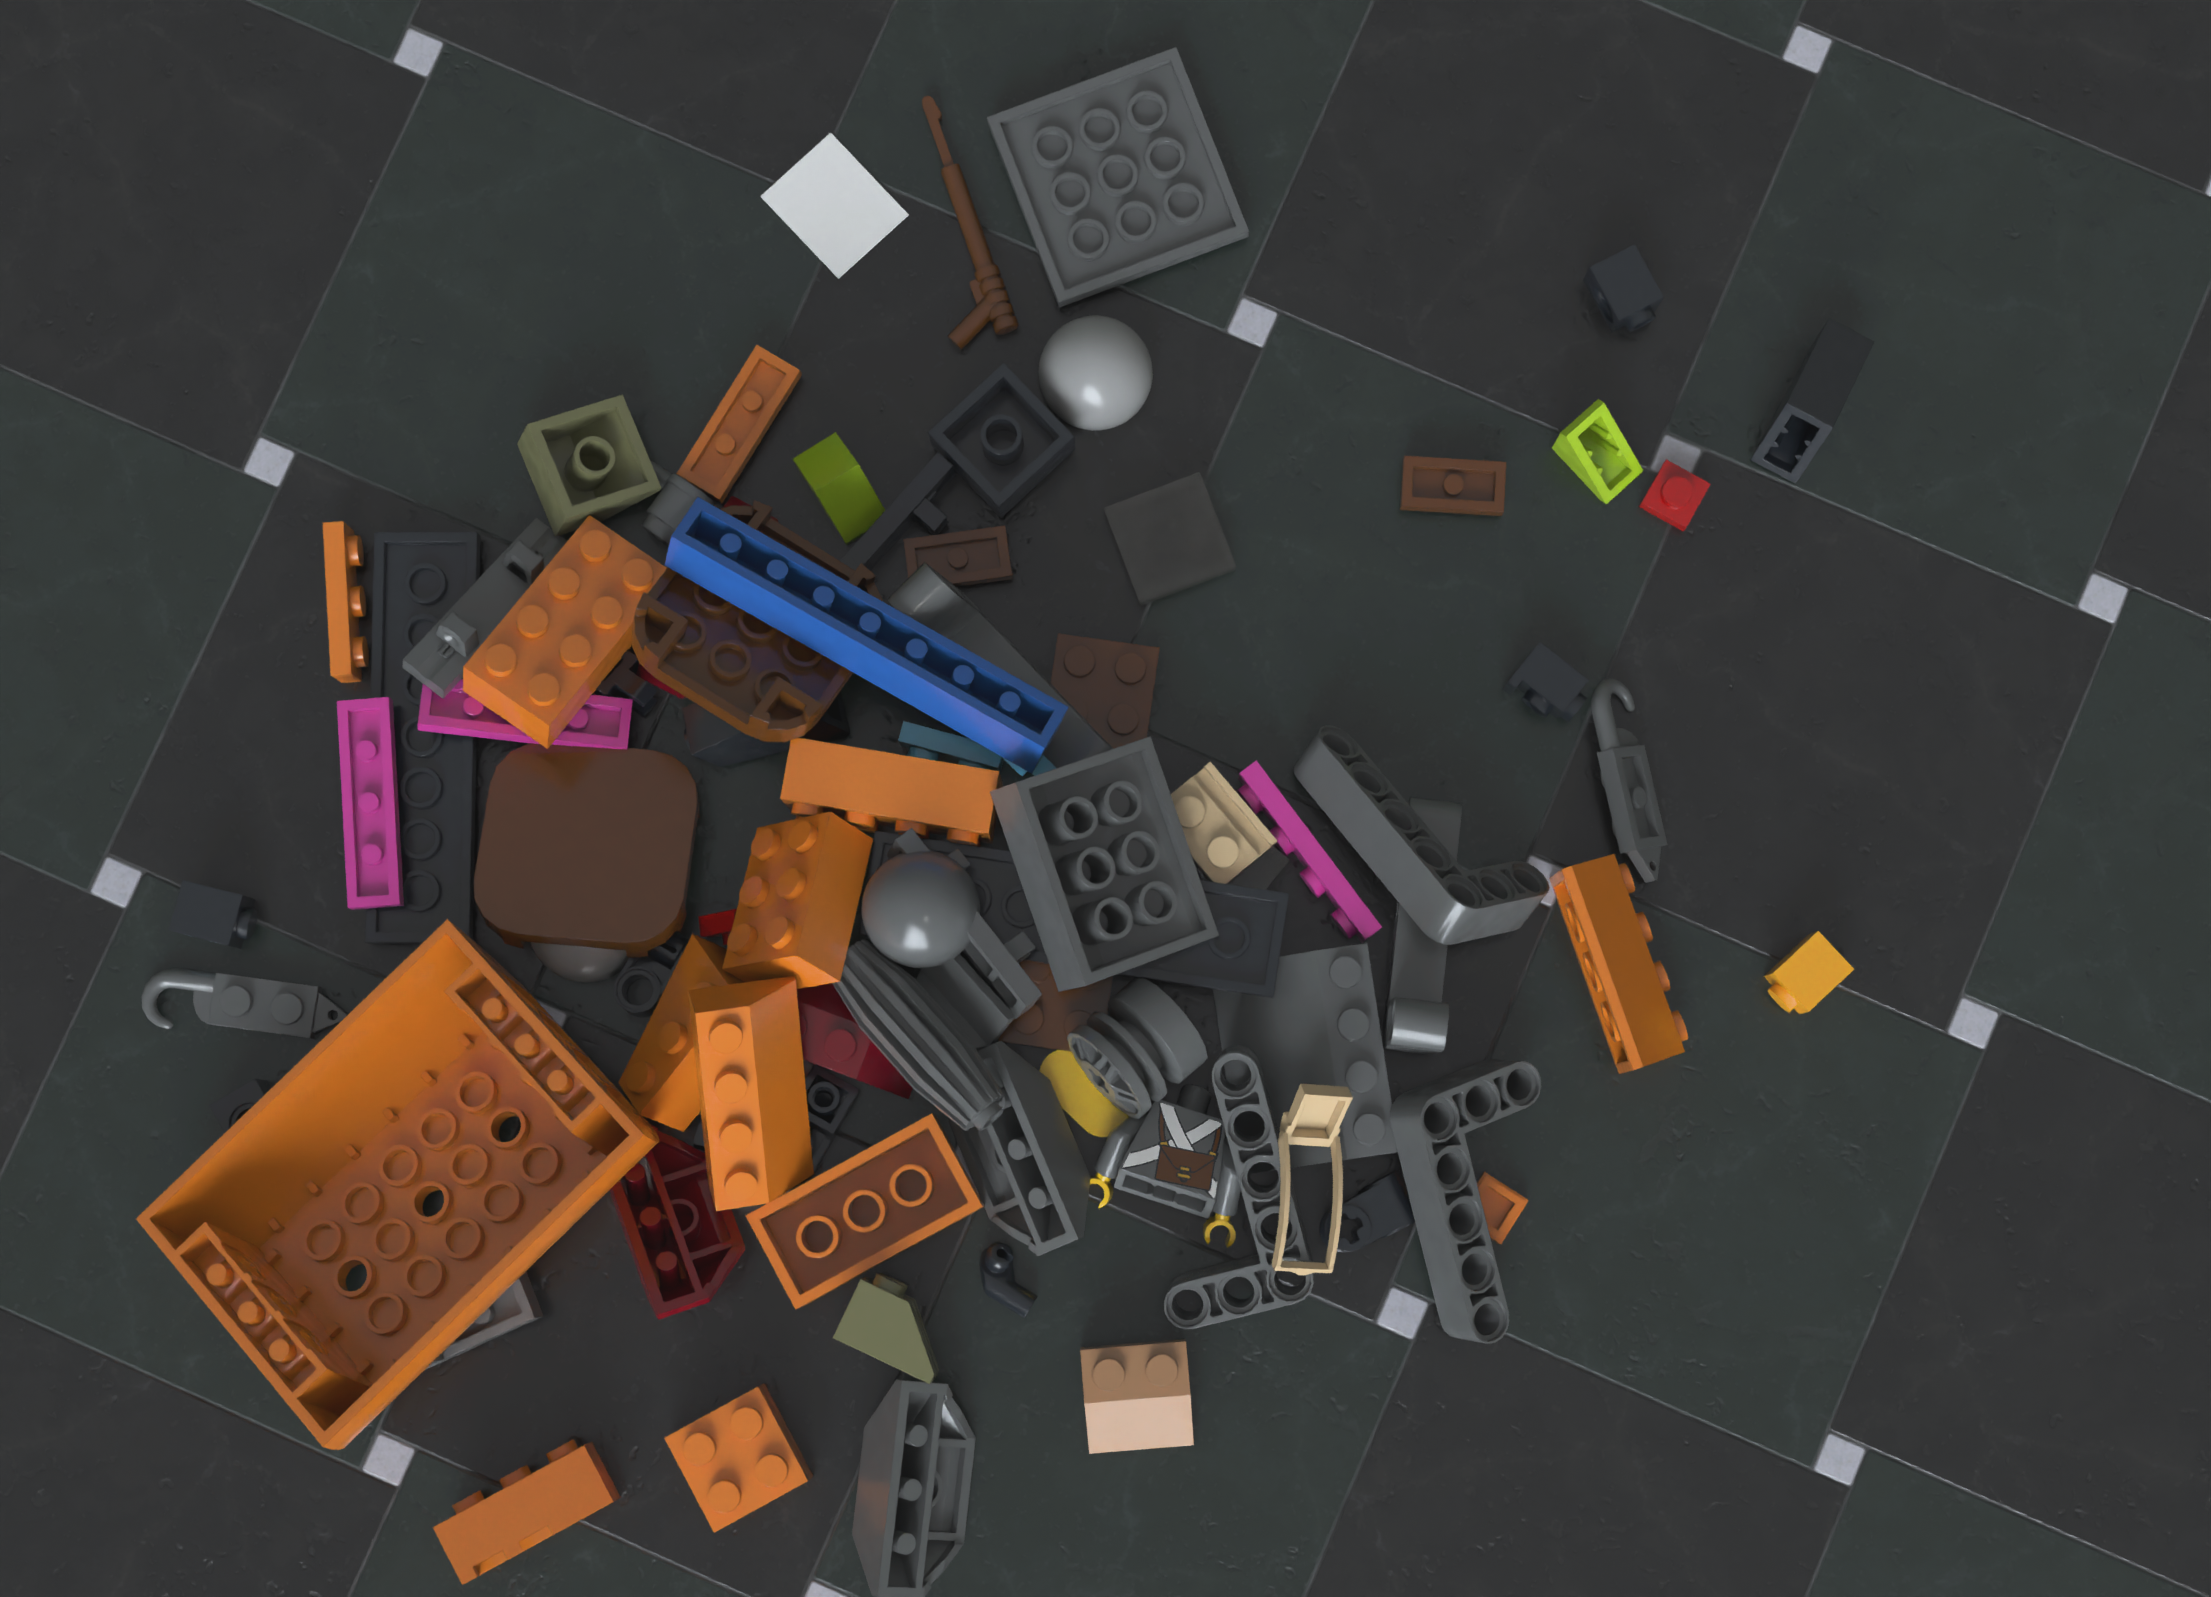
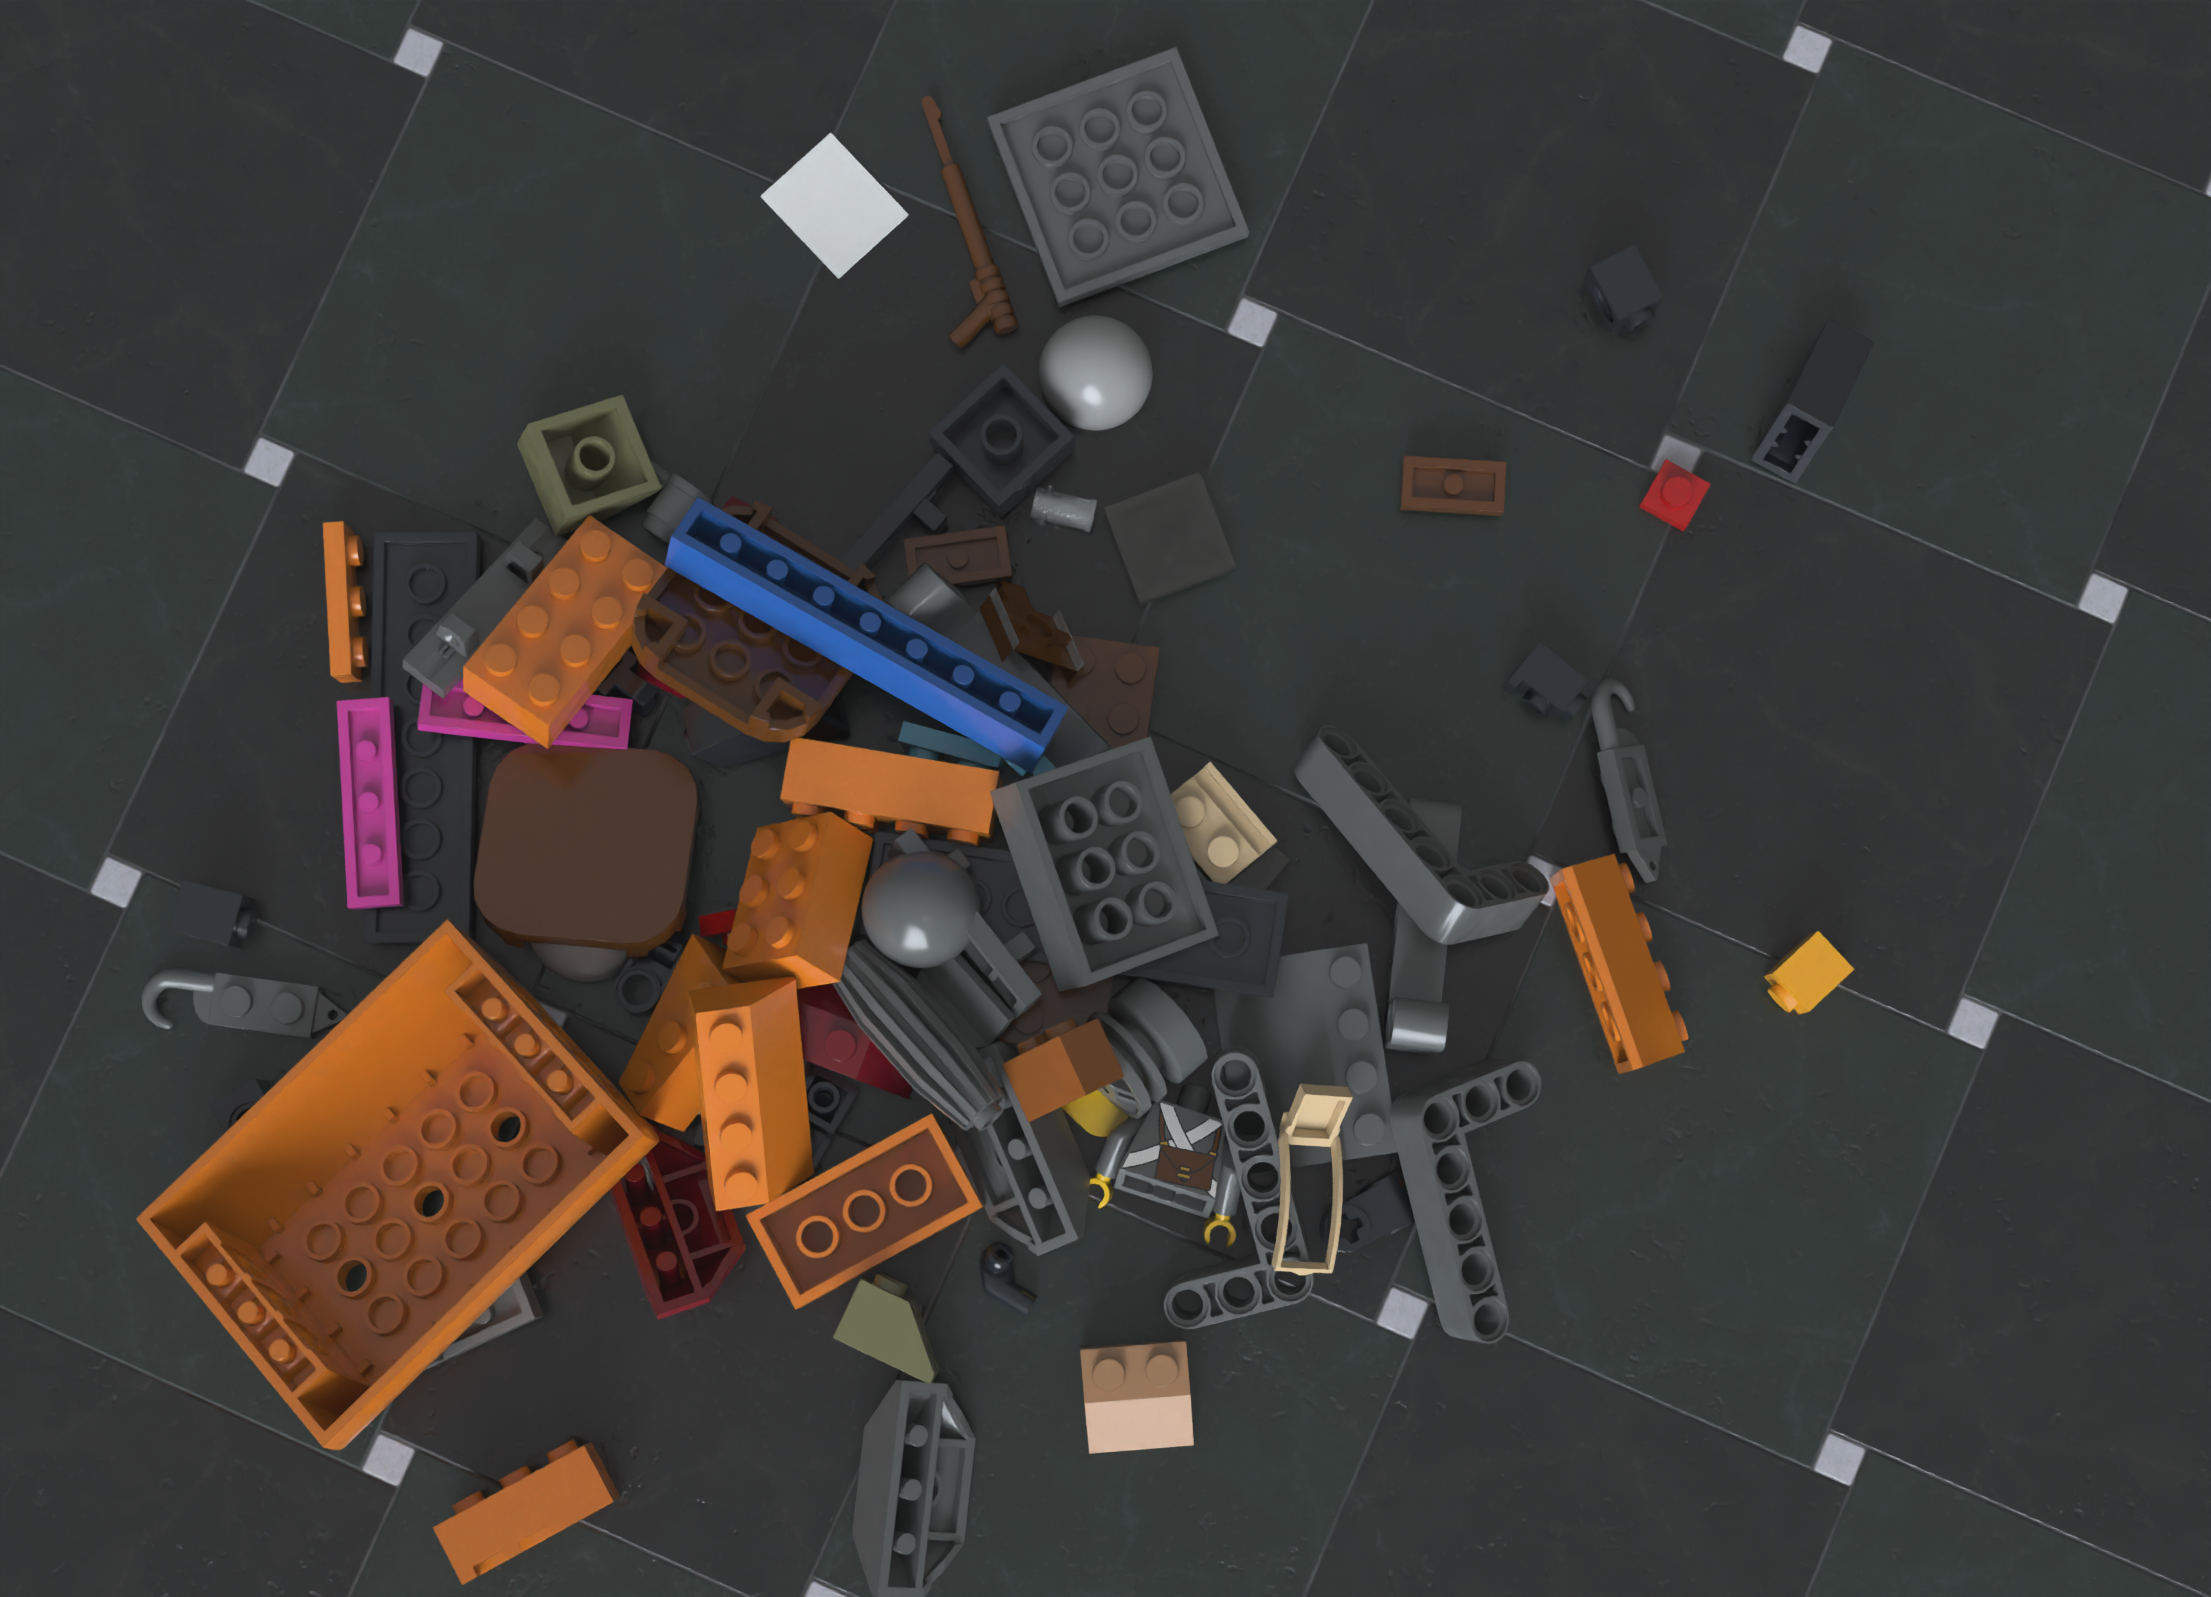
(739, 423): orange plate -> none
(739, 1457): orange brick -> none
(840, 487): lime slope -> none
(1021, 628): none -> reddish brown piece
(1061, 1067): none -> dark orange brick
(1063, 508): none -> clear pin
(1320, 871): dark pink plate -> none
(1500, 1206): orange tile -> none
(1598, 452): lime slope -> none

